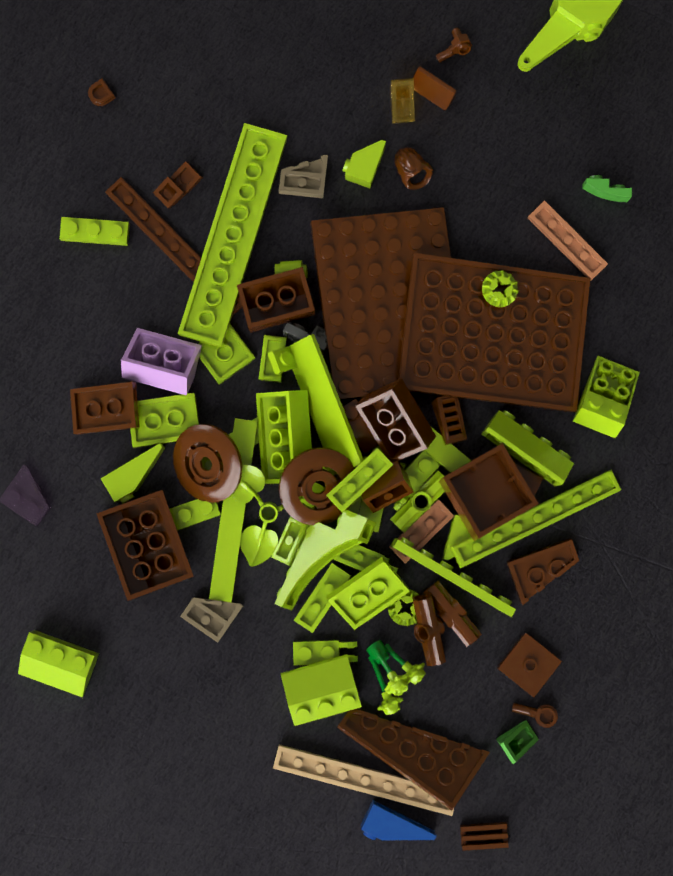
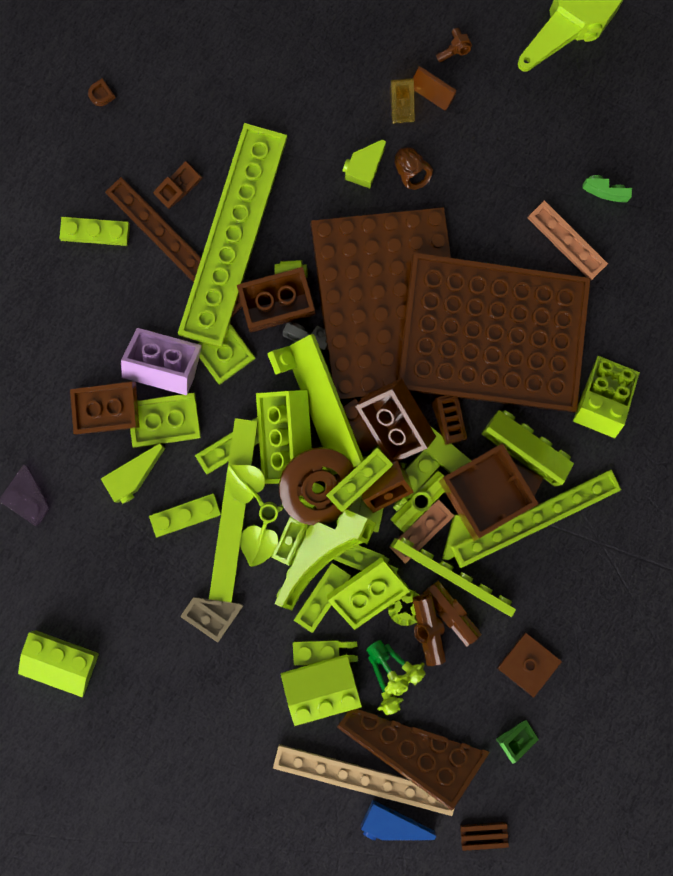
(144, 545): reddish brown slope -> none
(226, 461): reddish brown piece -> none
(266, 370): lime tile -> none
(304, 179): dark tan wing -> none
(497, 298): lime gear -> none
(540, 567): reddish brown wing -> none
(545, 714): reddish brown plate -> none

